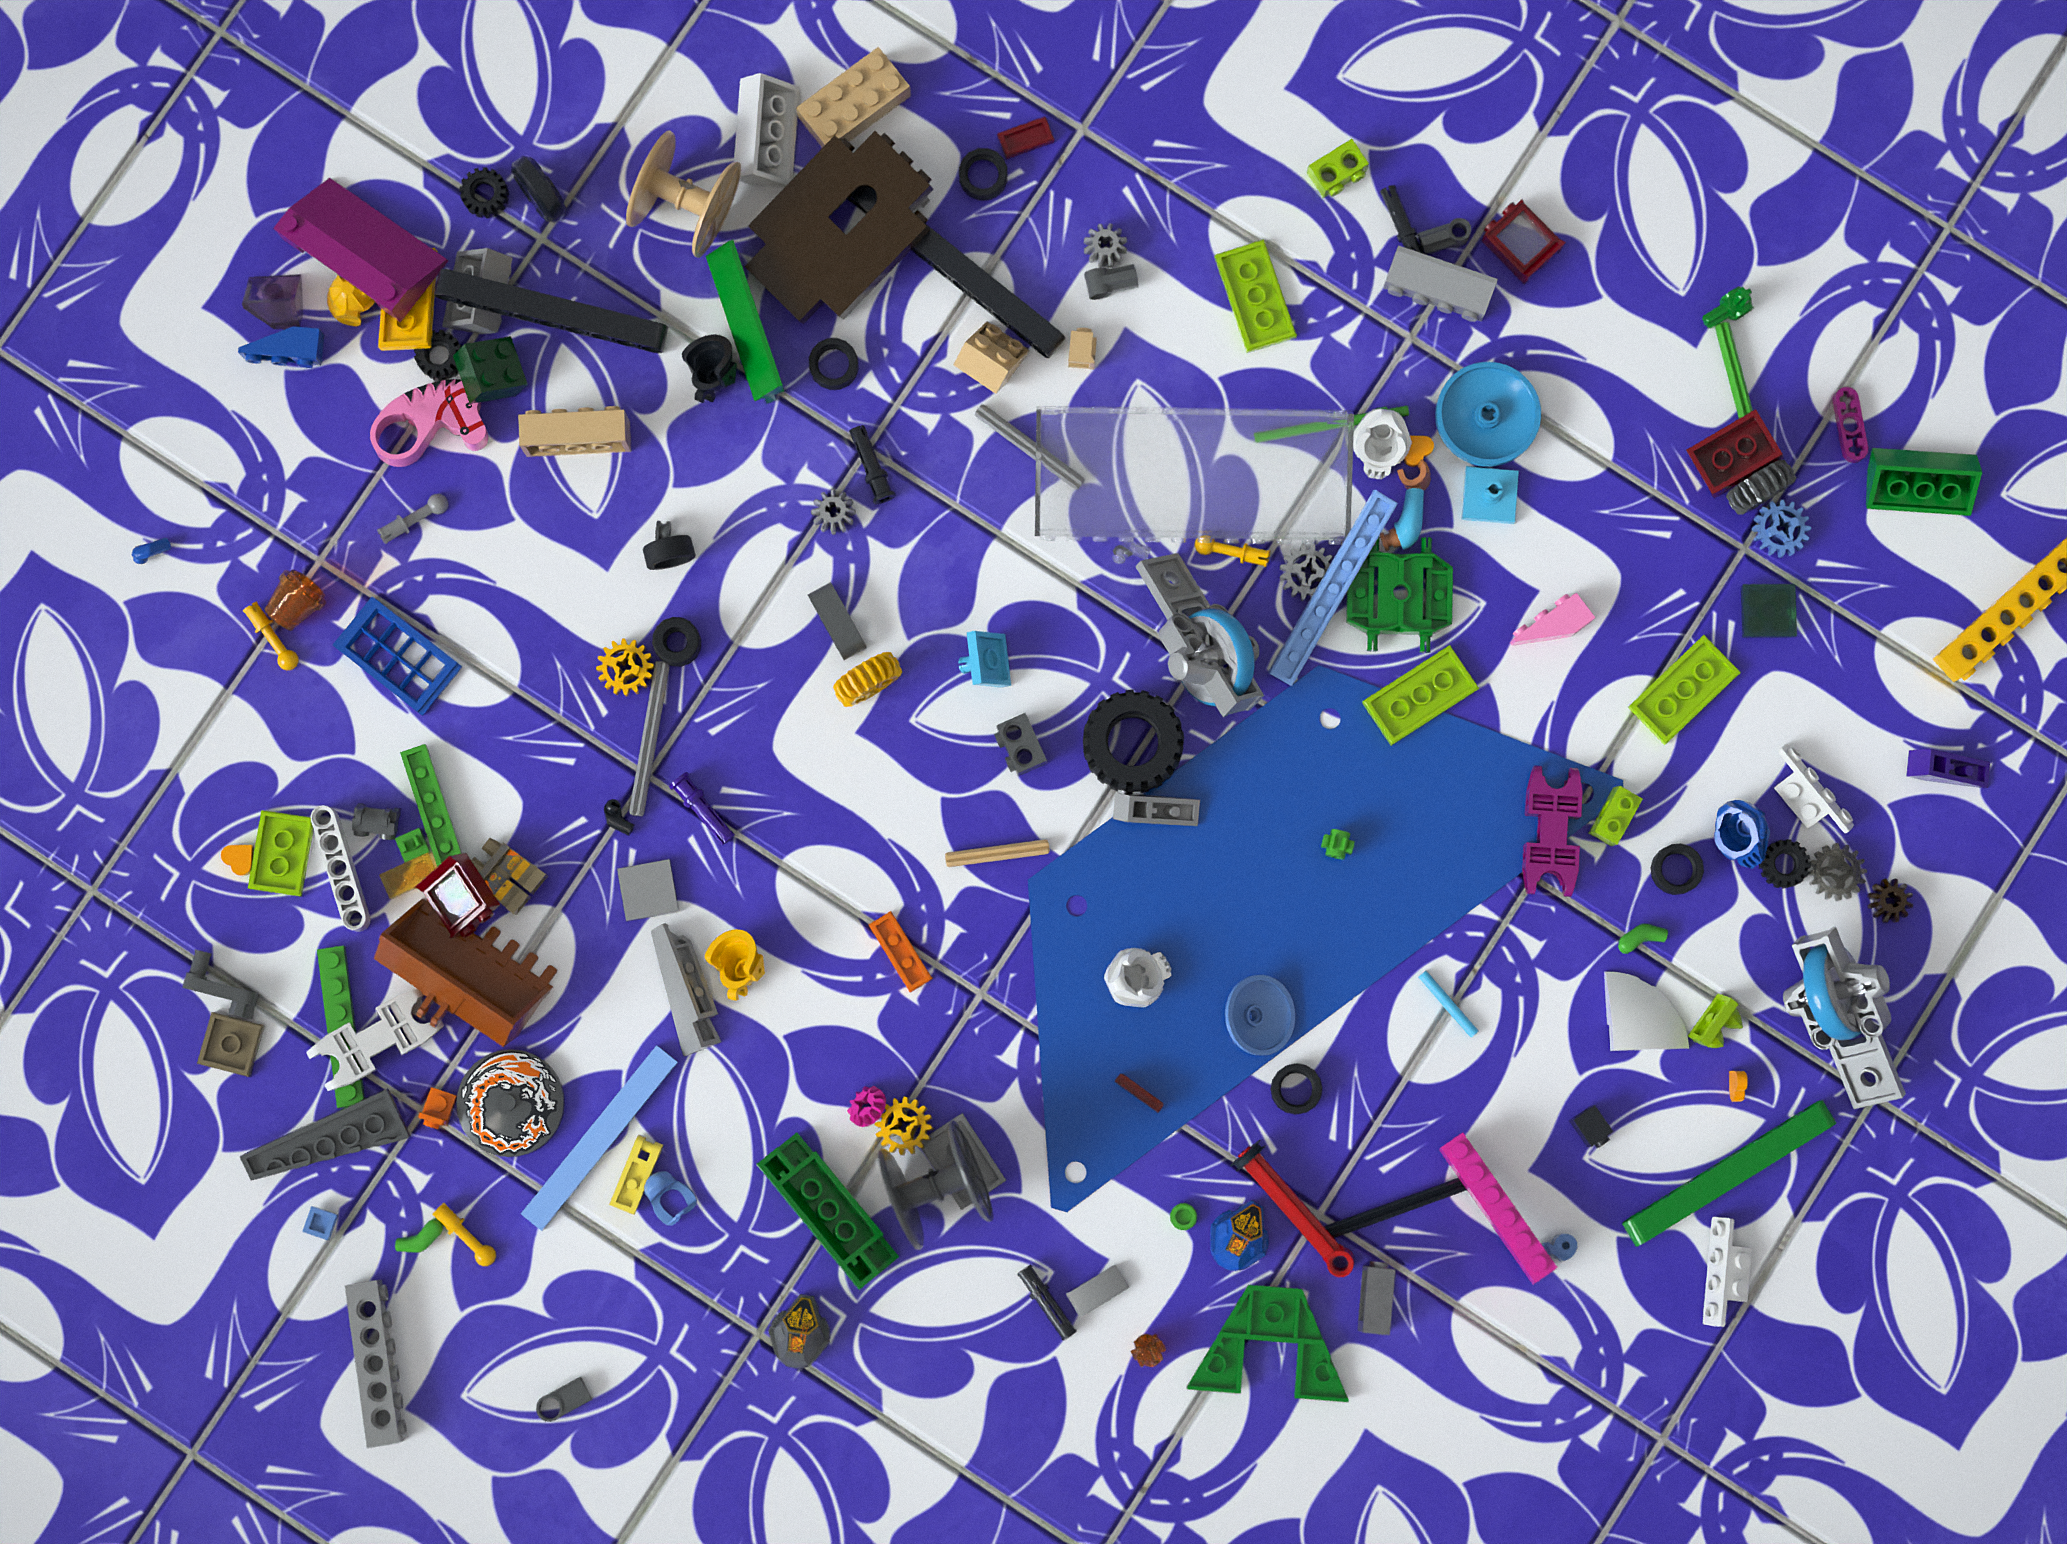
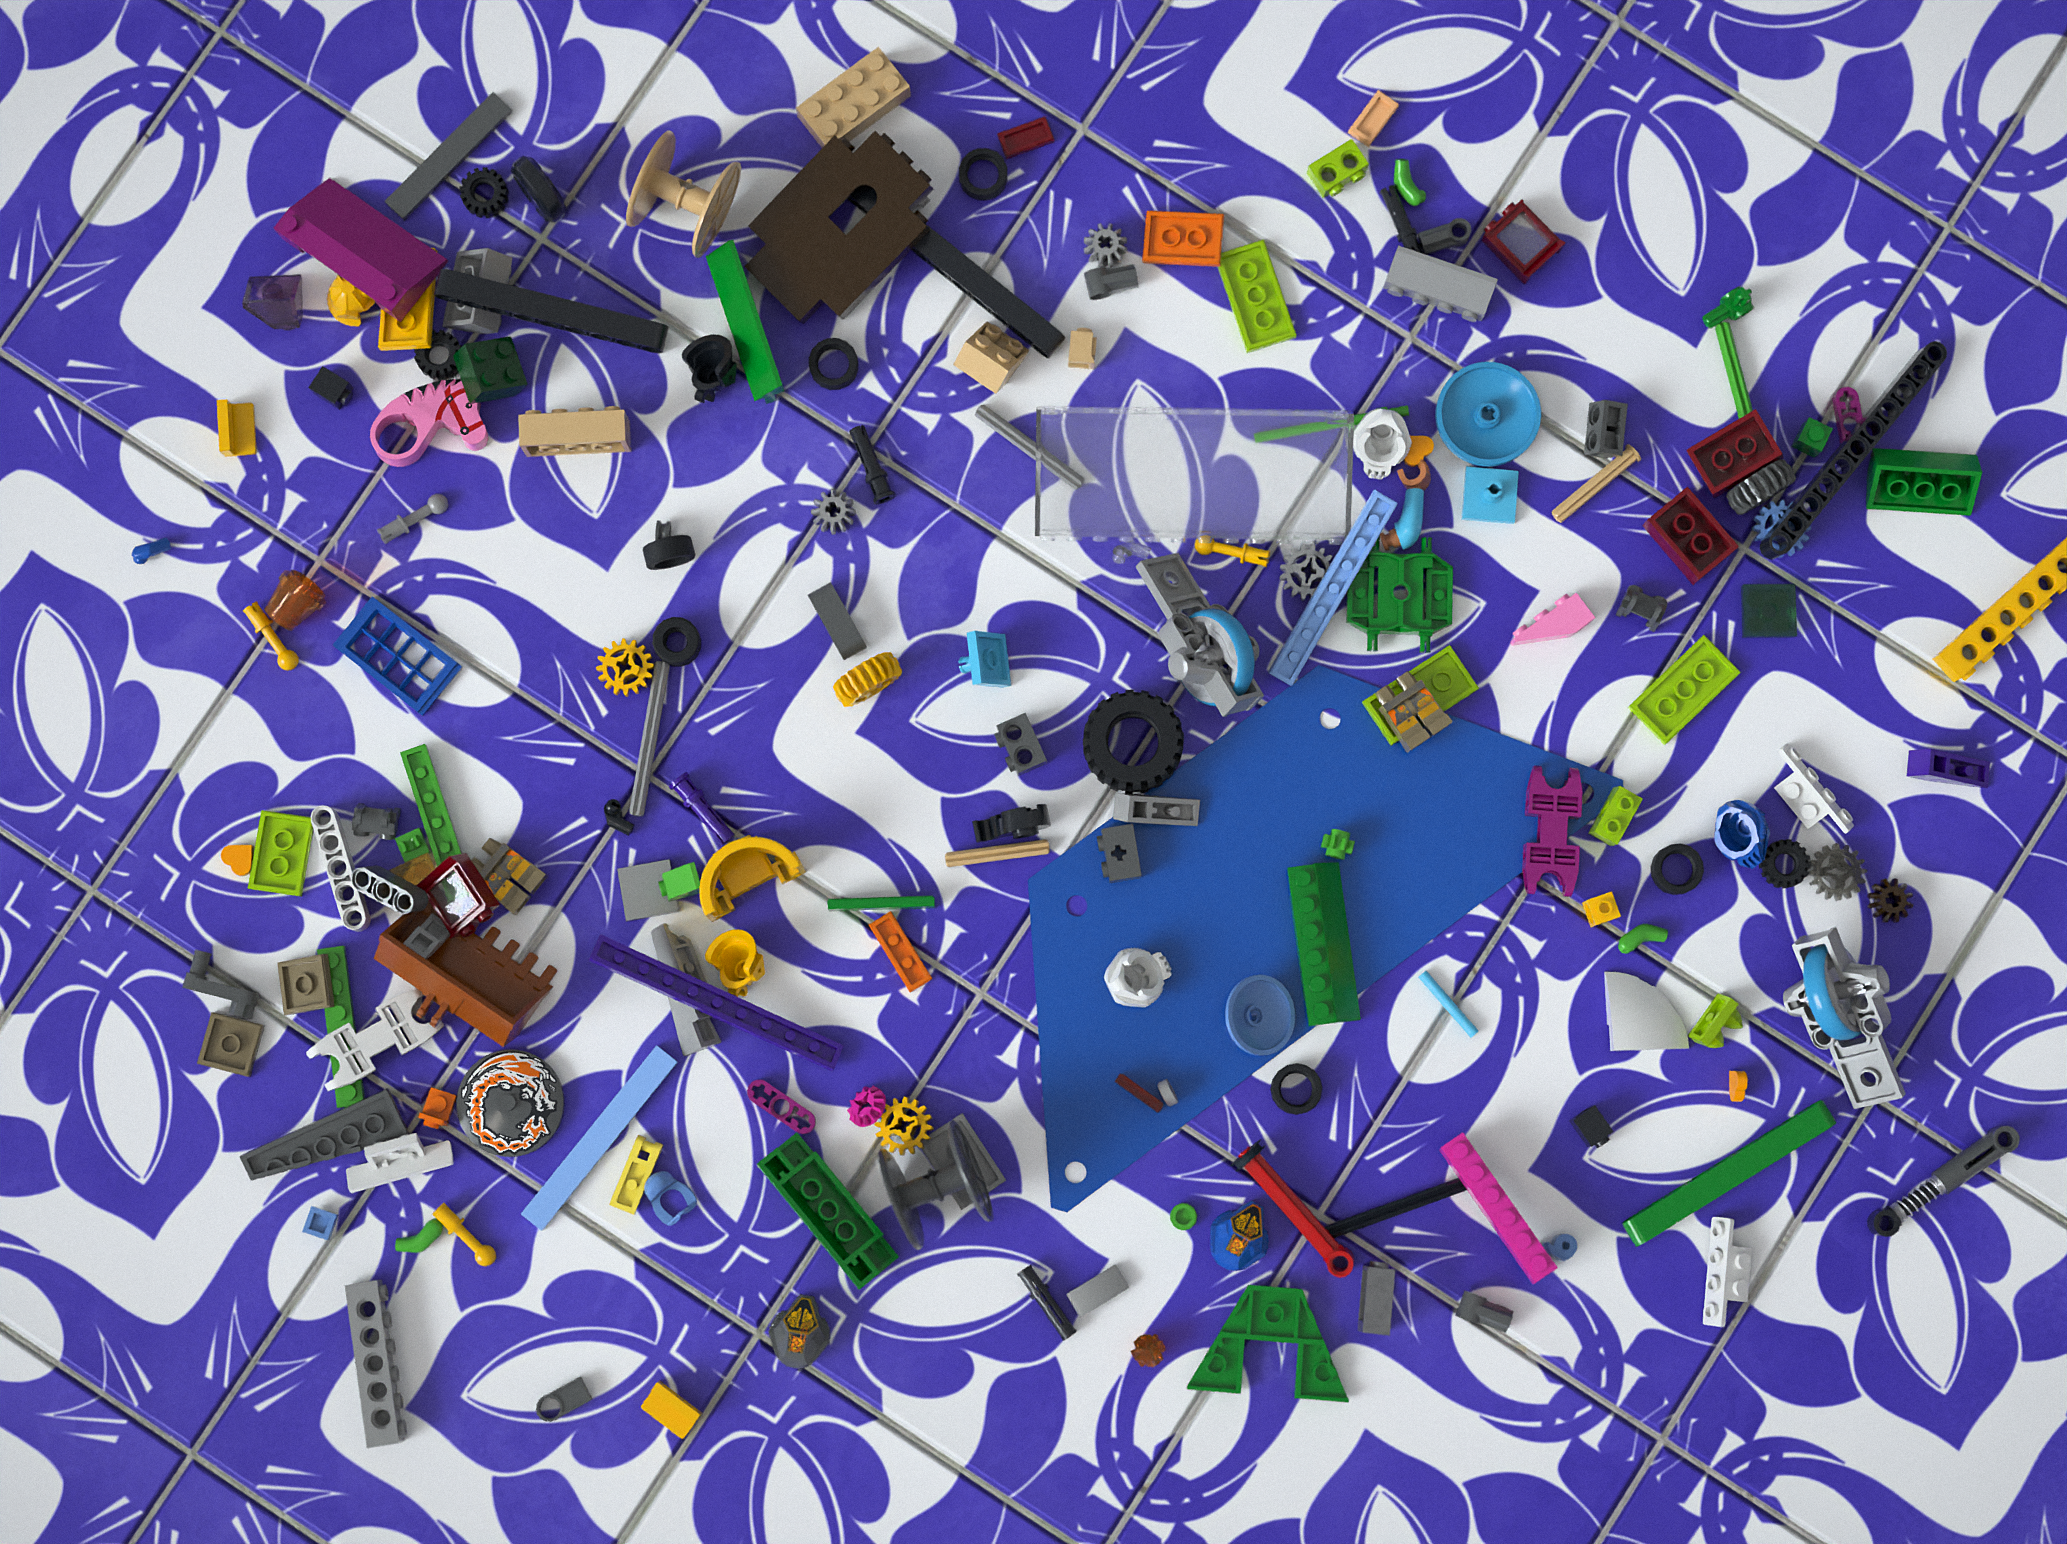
(236, 428): none -> yellow panel
(290, 345): blue slope -> none
(306, 984): none -> dark tan tile
(331, 388): none -> black brick
(378, 889): none -> dark grey beam
(398, 1160): none -> white bracket
(428, 937): none -> light grey slope
(448, 156): none -> dark grey tile
(671, 1409): none -> yellow panel
(680, 882): none -> bright green slope
(716, 1002): none -> dark purple plate
(741, 868): none -> yellow piece
(761, 1101): none -> magenta beam
(766, 130): white slope -> none
(881, 903): none -> green tile
(1016, 822): none -> black piece
(1129, 866): none -> dark grey brick
(1167, 1093): none -> light grey tile
(1183, 238): none -> orange tile
(1323, 944): none -> green slope
(1373, 118): none -> light nougat tile
(1405, 184): none -> bright green arm
(1412, 713): none -> dark tan hips
(1479, 1310): none -> dark grey piece
(1596, 484): none -> tan axle
(1601, 909): none -> yellow brick
(1605, 429): none -> dark grey brick
(1643, 605): none -> dark grey piece
(1690, 535): none -> dark red brick
(1812, 437): none -> green brick
(1845, 457): none -> black beam
(1946, 1179): none -> piece

